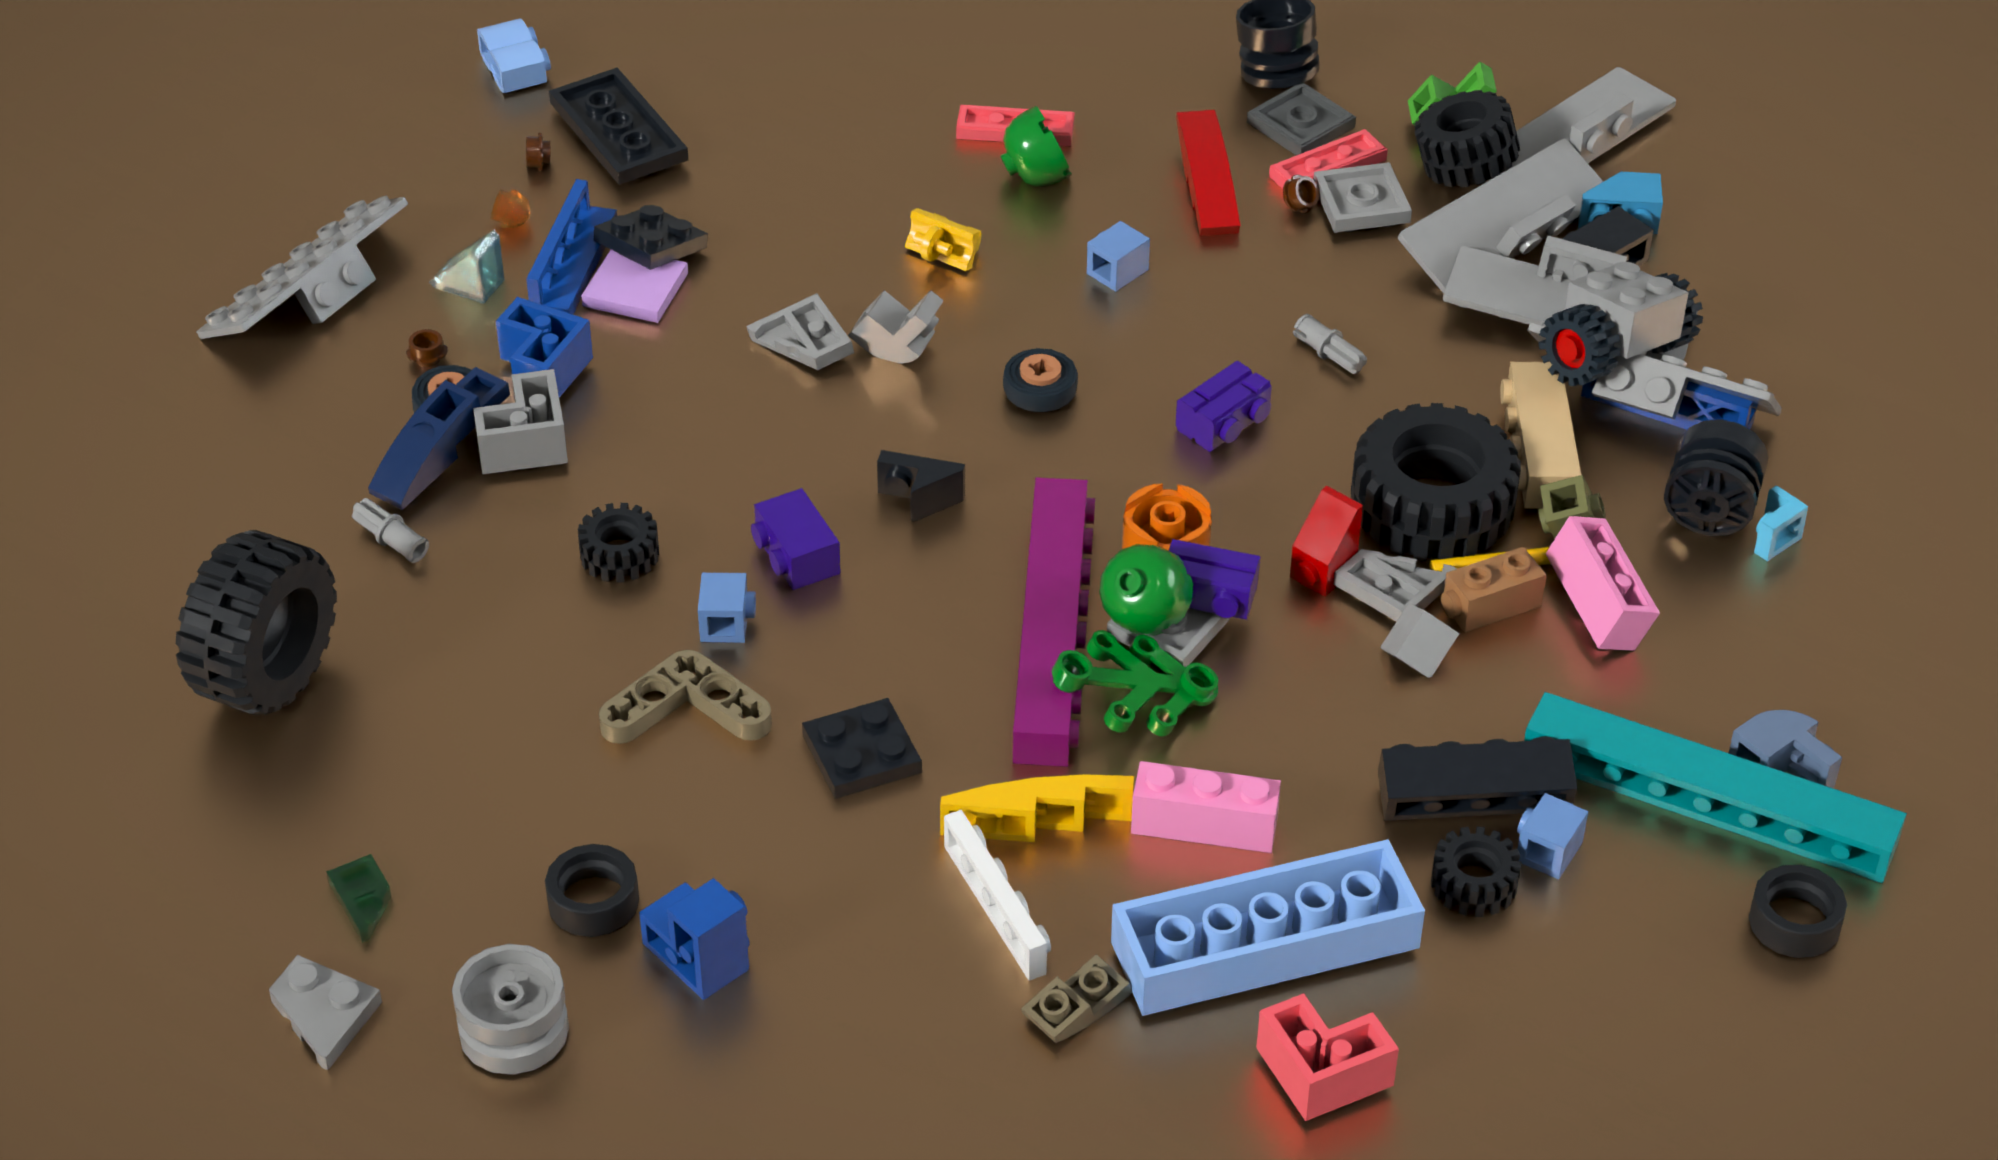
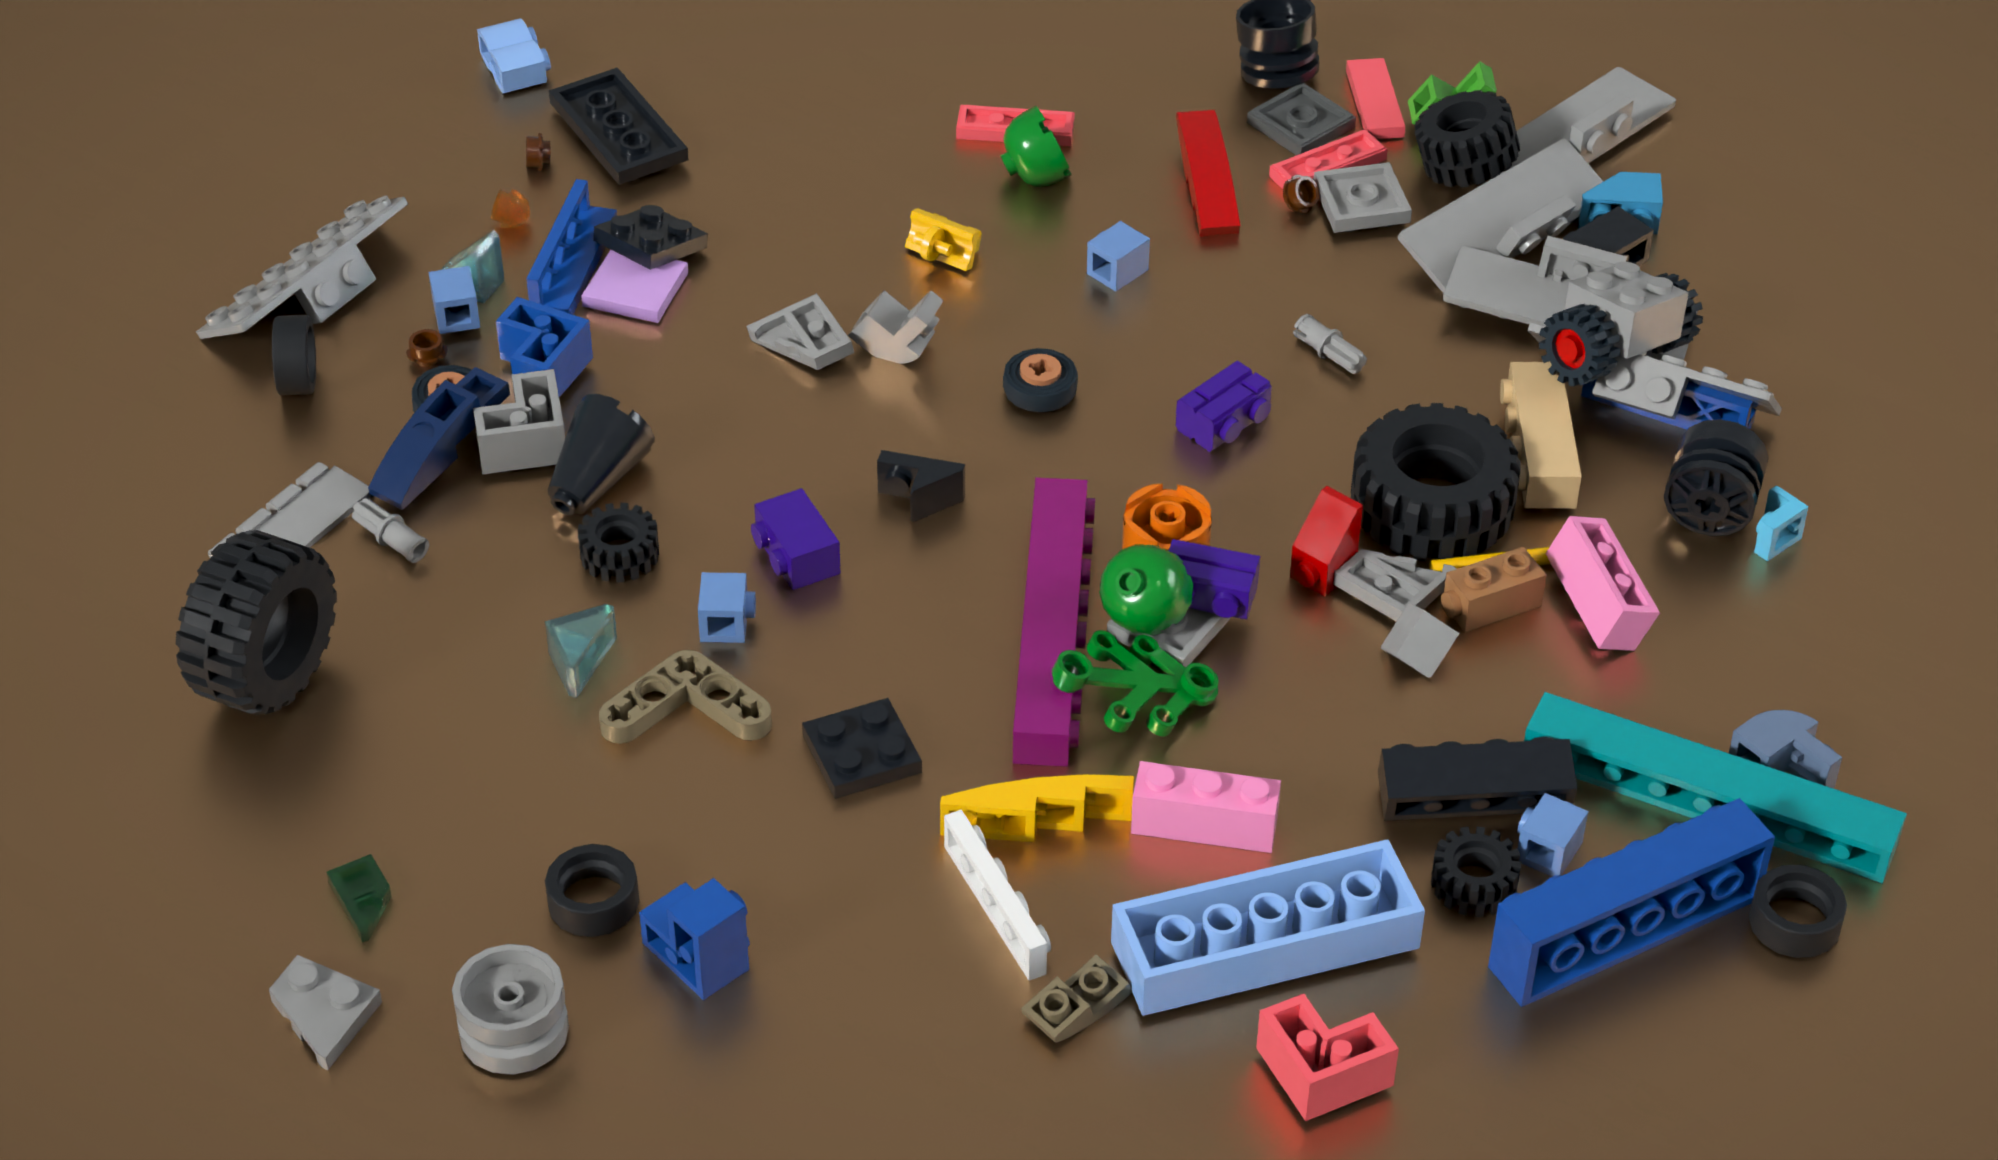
(294, 355): none -> black tyre
(309, 508): none -> light grey windscreen
(454, 299): none -> medium blue brick
(580, 643): none -> clear light blue slope
(597, 453): none -> black cone
(1375, 98): none -> coral tile
(1568, 499): olive brick -> none
(1629, 901): none -> blue brick

